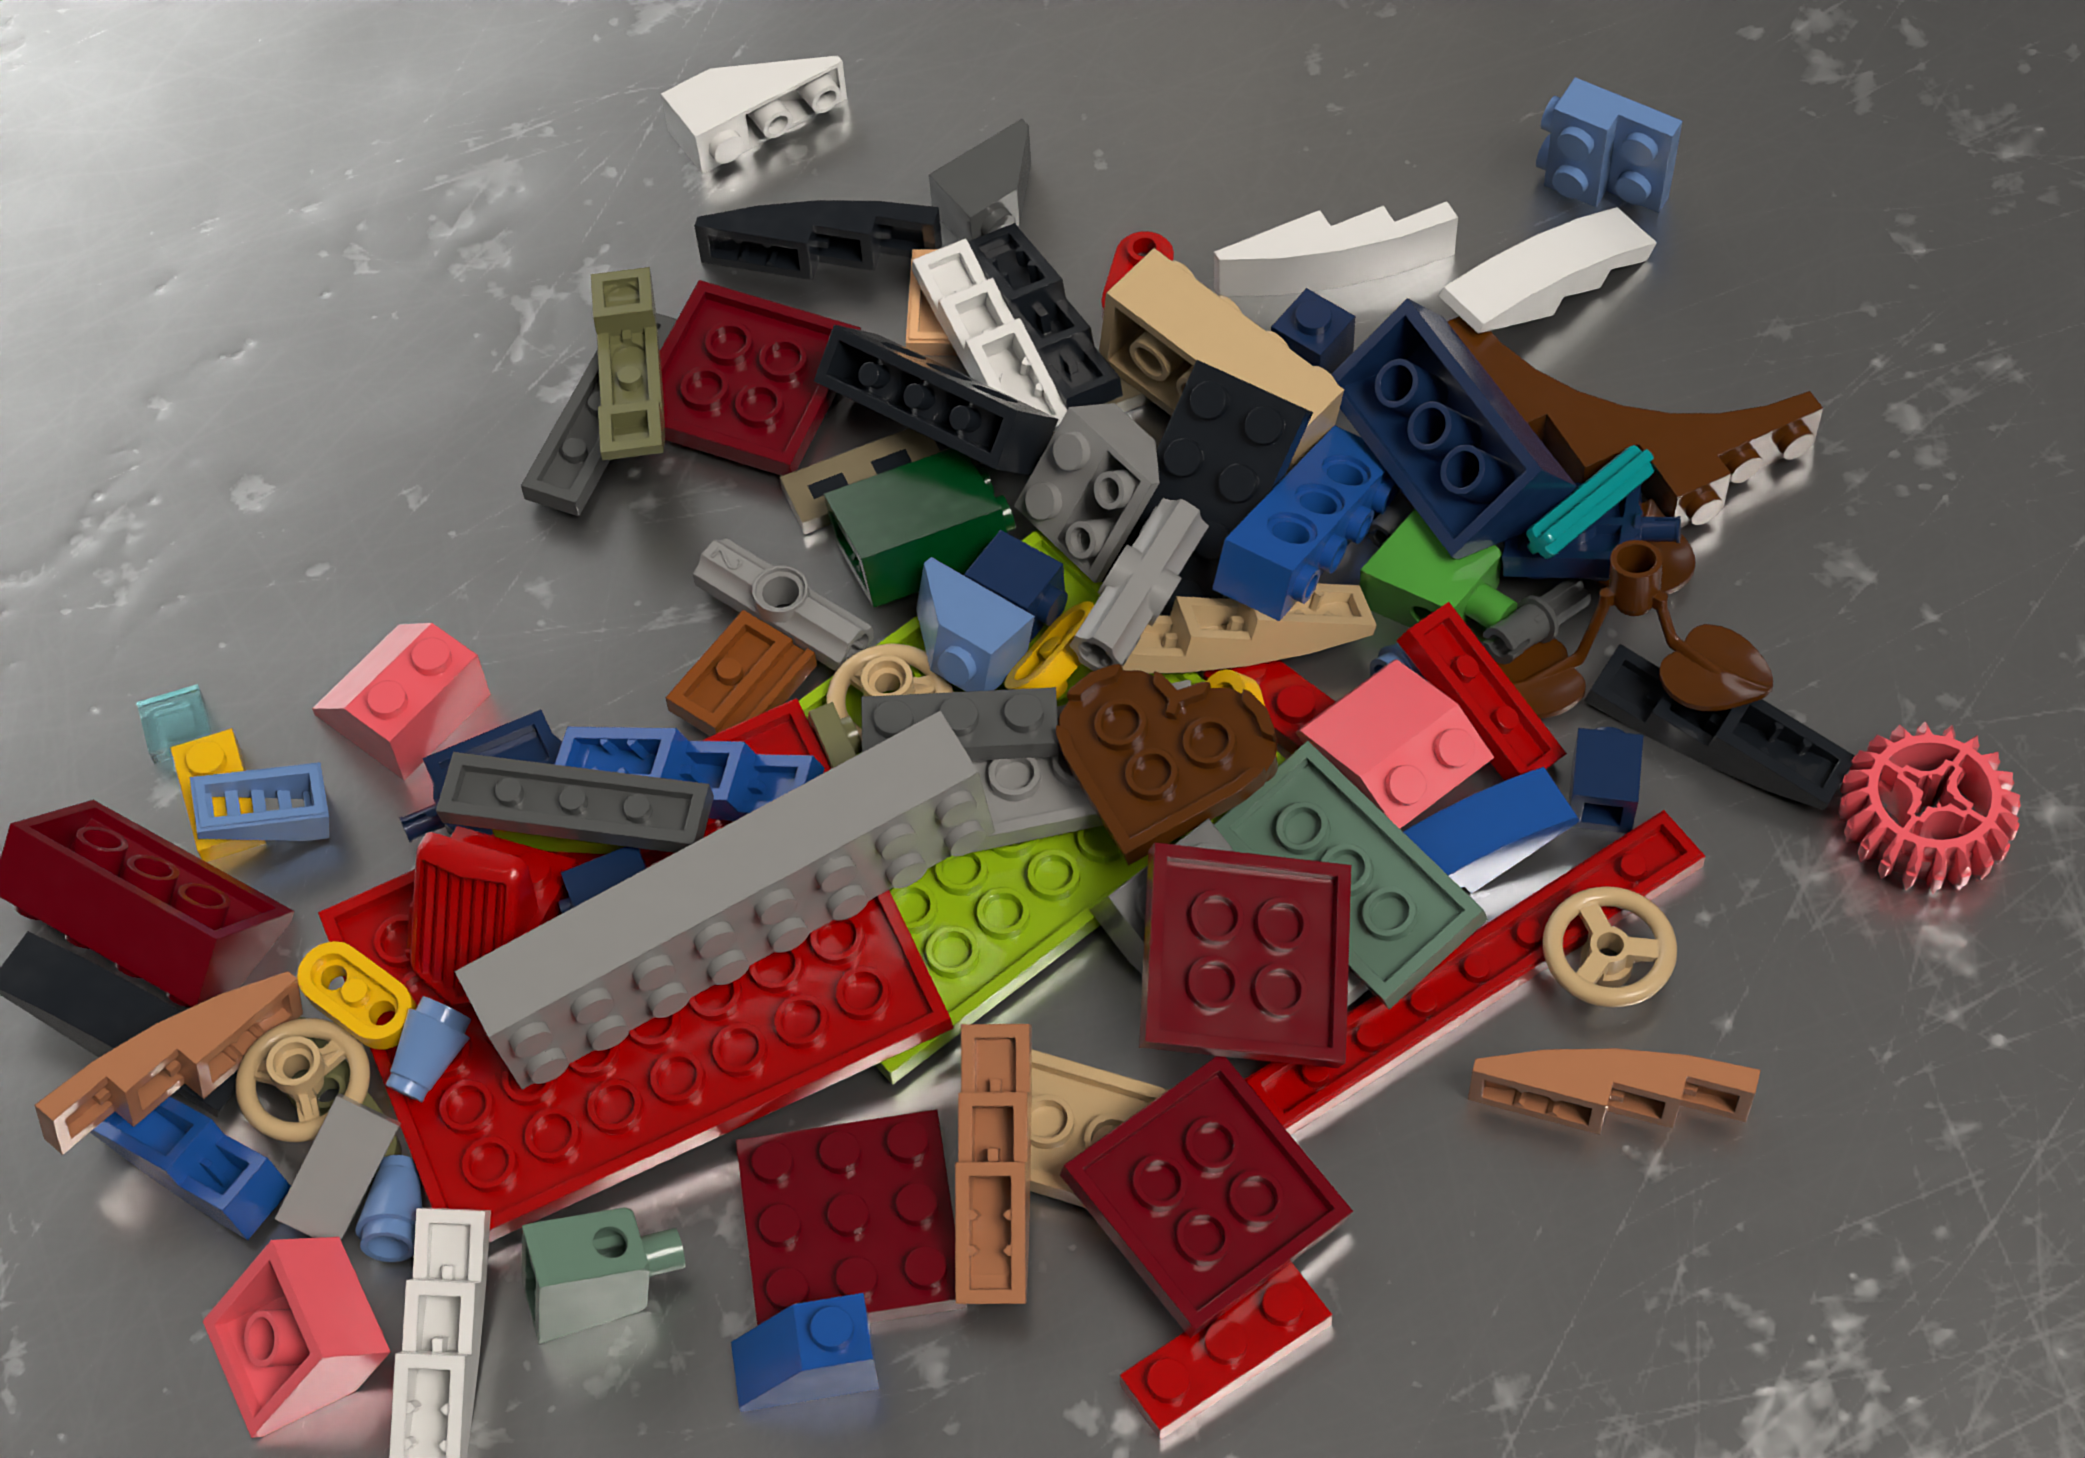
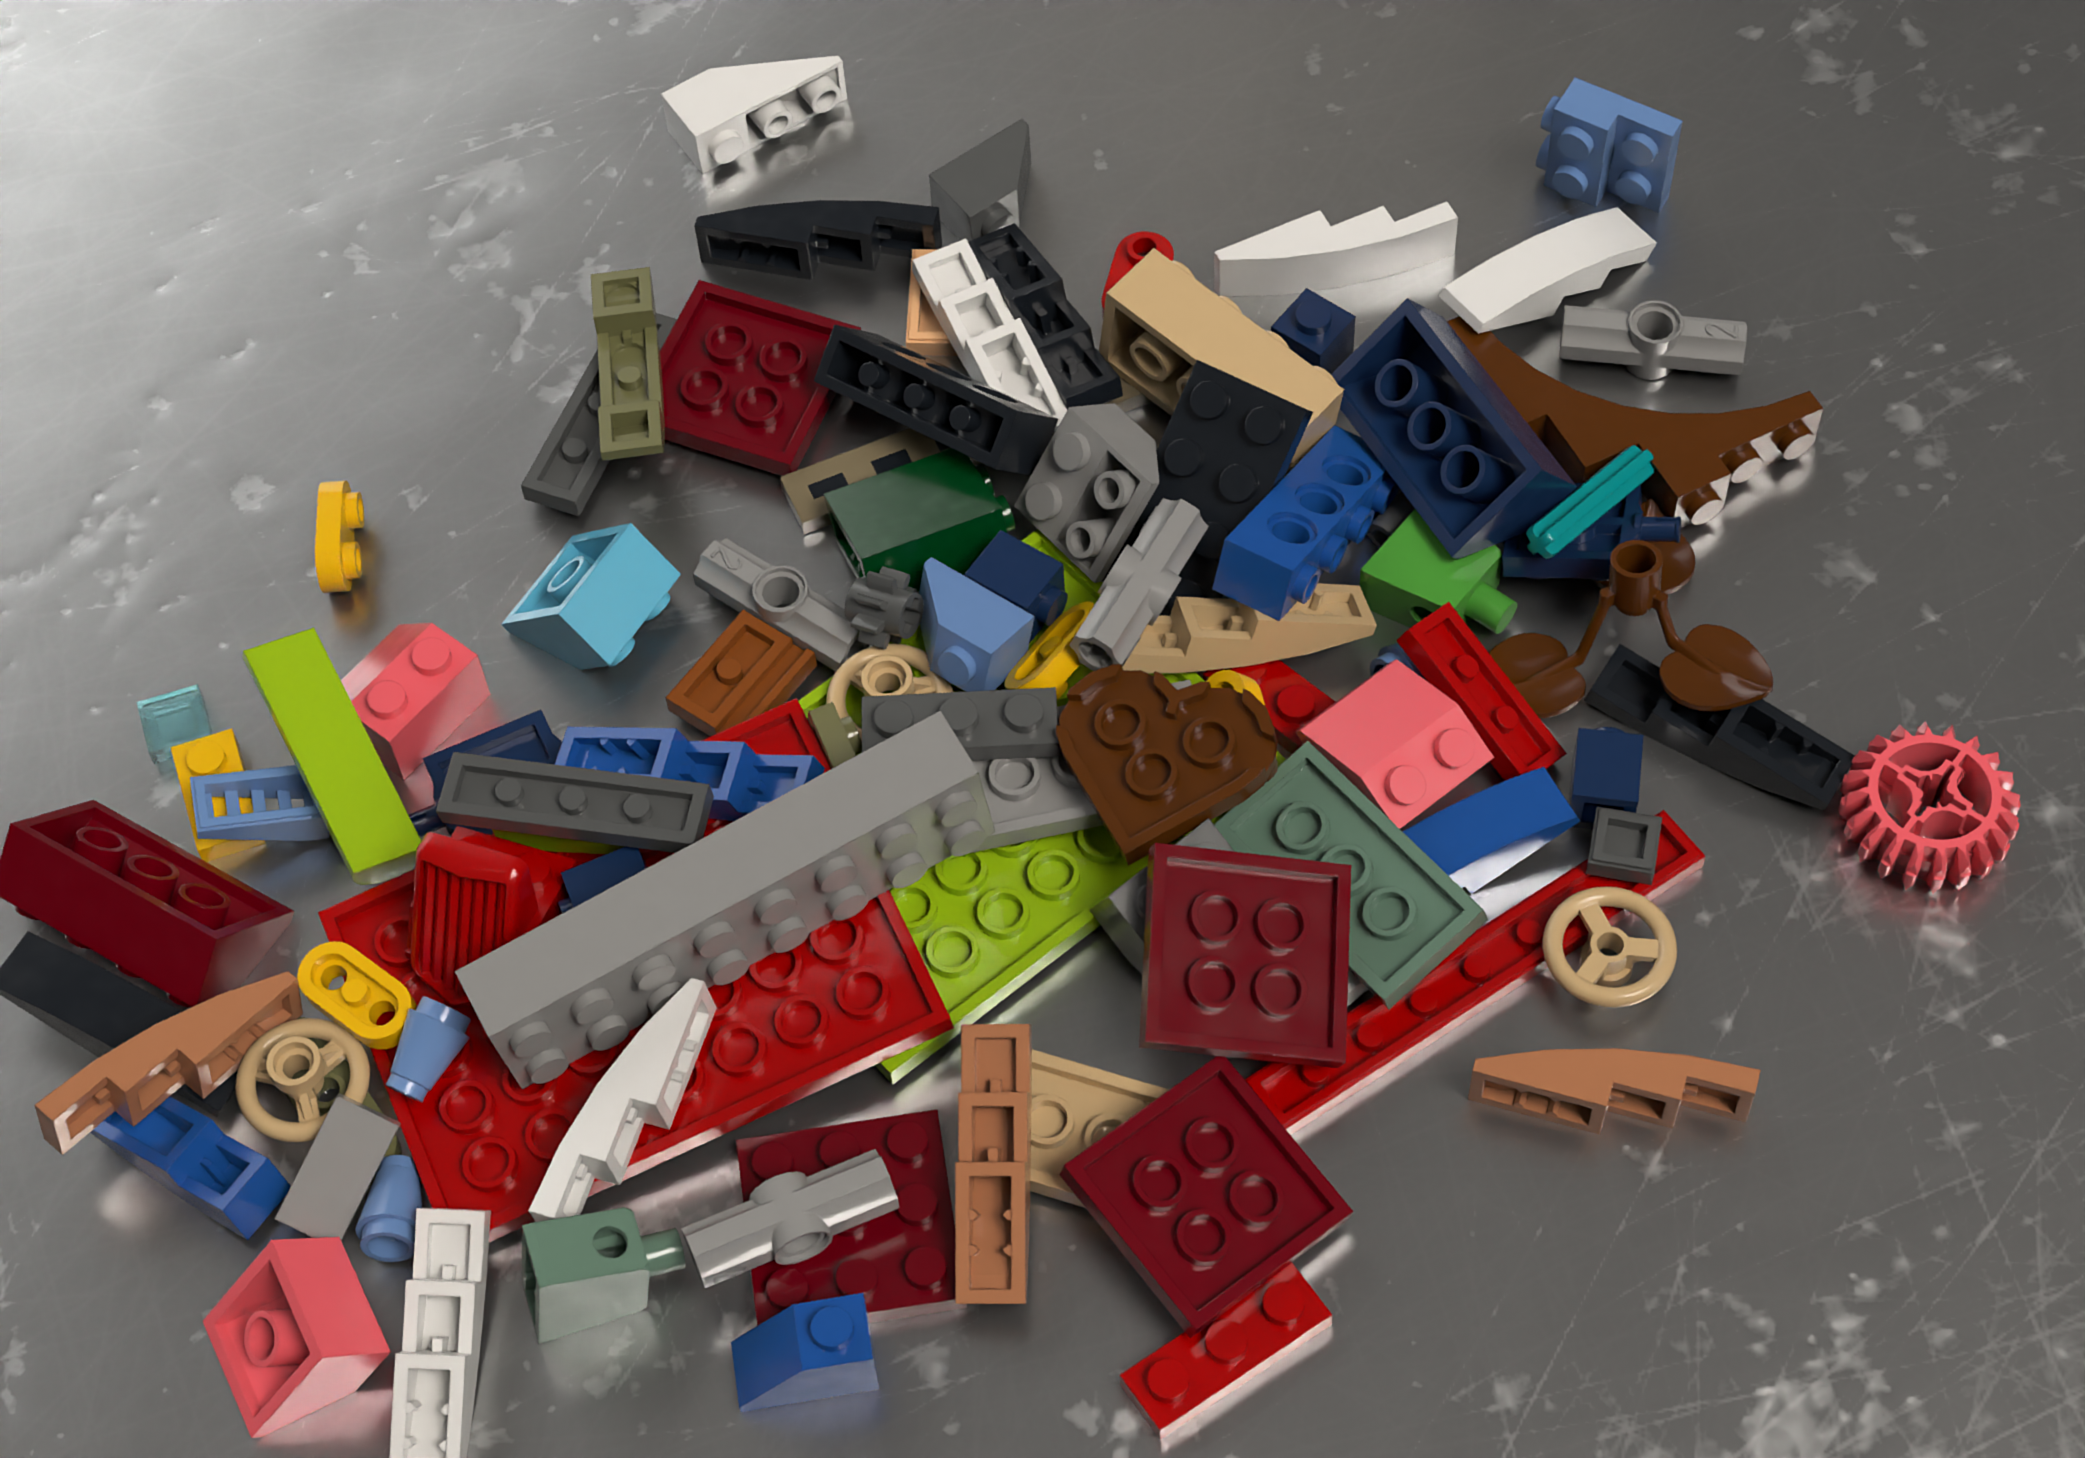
(335, 757): none -> lime brick
(336, 553): none -> yellow plate
(594, 597): none -> medium azure slope
(636, 1090): none -> white slope
(790, 1218): none -> light grey piece
(884, 607): none -> dark grey gear
(1535, 620): dark grey axle -> none
(1624, 845): none -> dark grey tile
(1653, 340): none -> light grey piece

